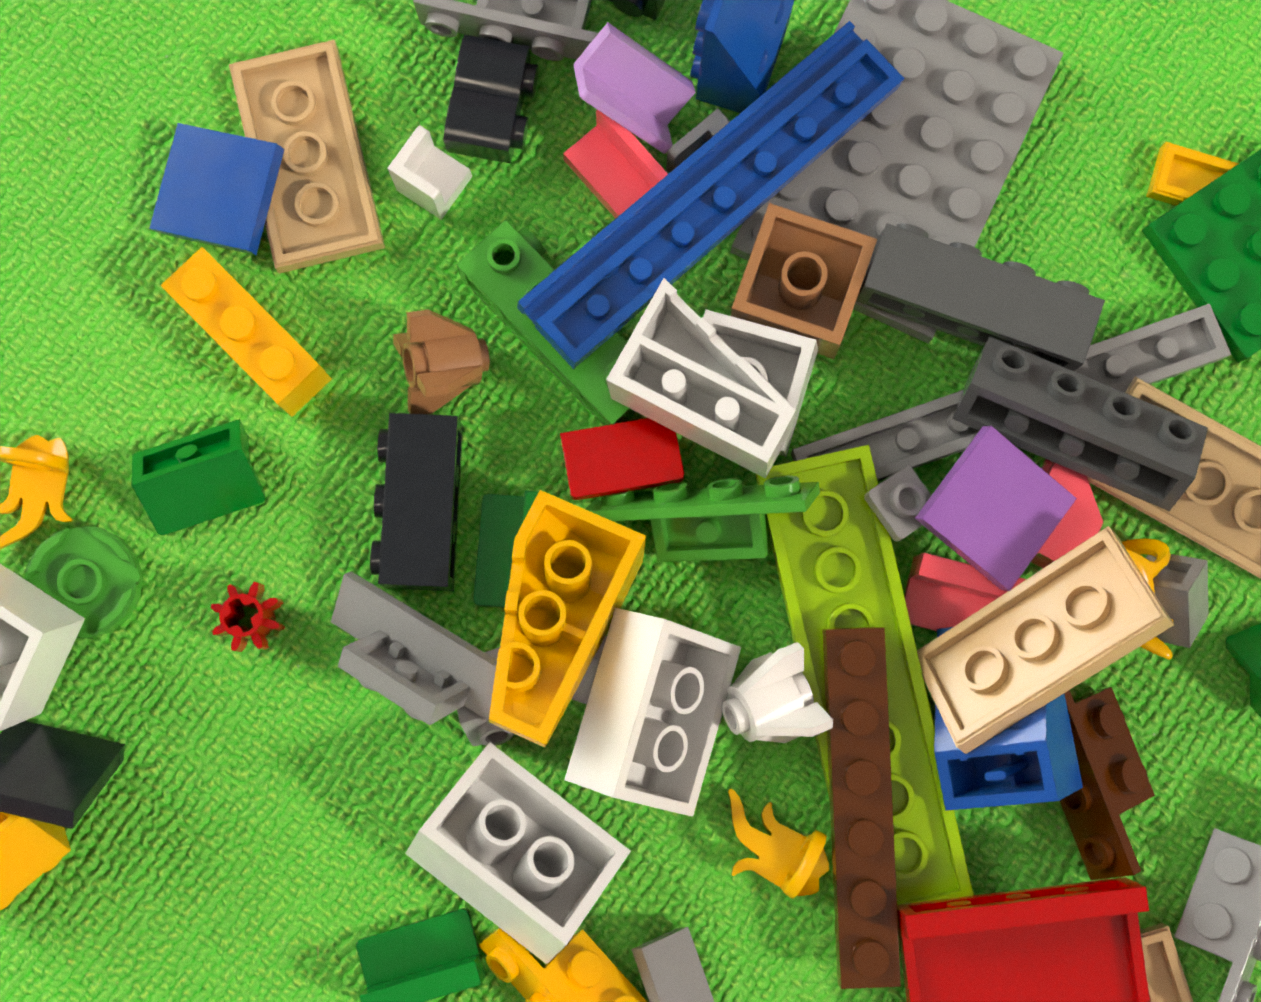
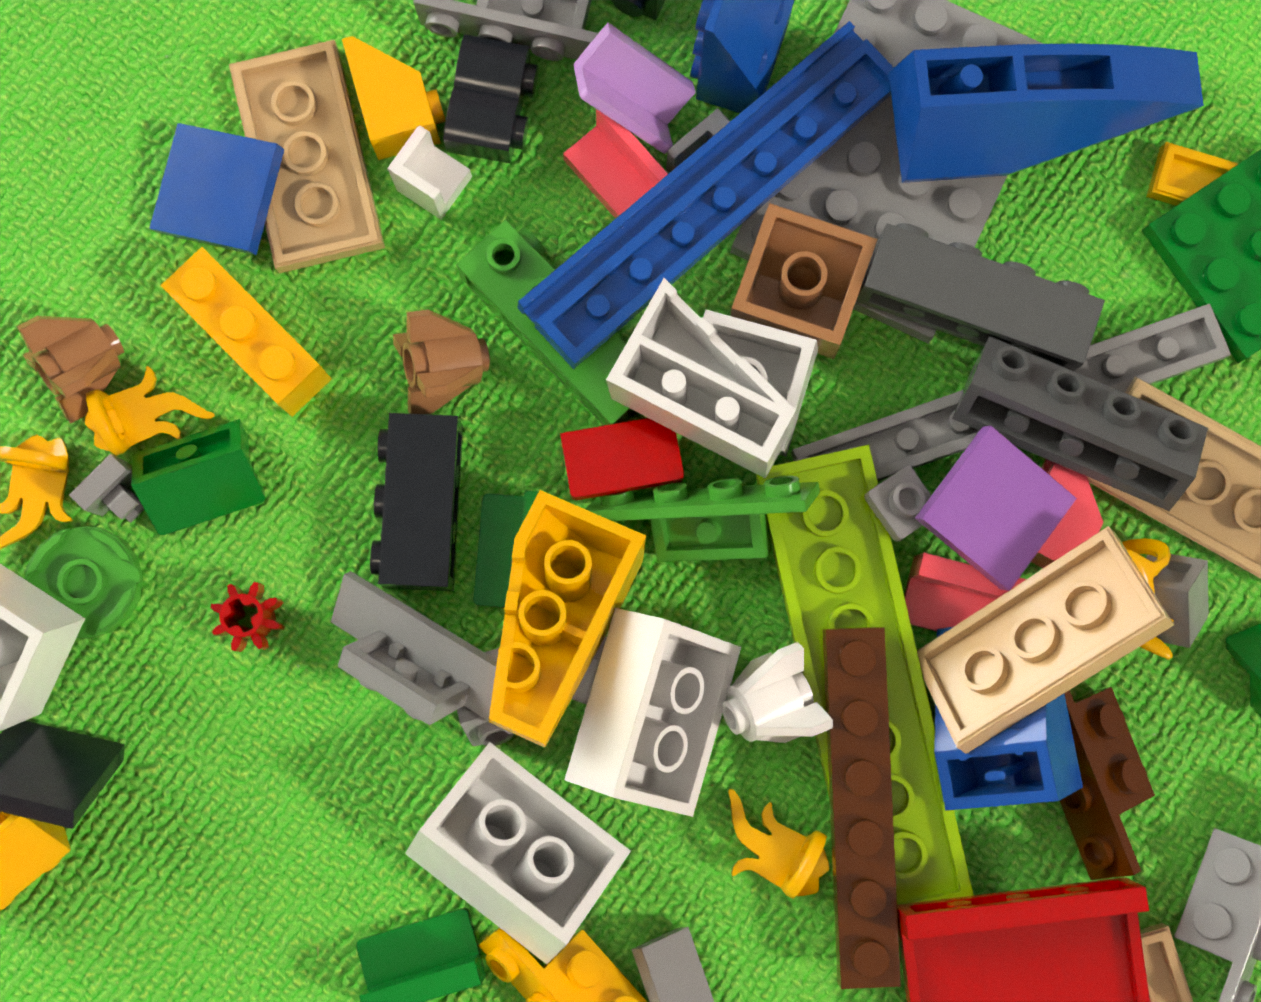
(71, 358): none -> medium nougat brick
(108, 490): none -> light grey tile
(131, 418): none -> yellow piece
(391, 98): none -> yellow slope
(1029, 103): none -> blue wedge

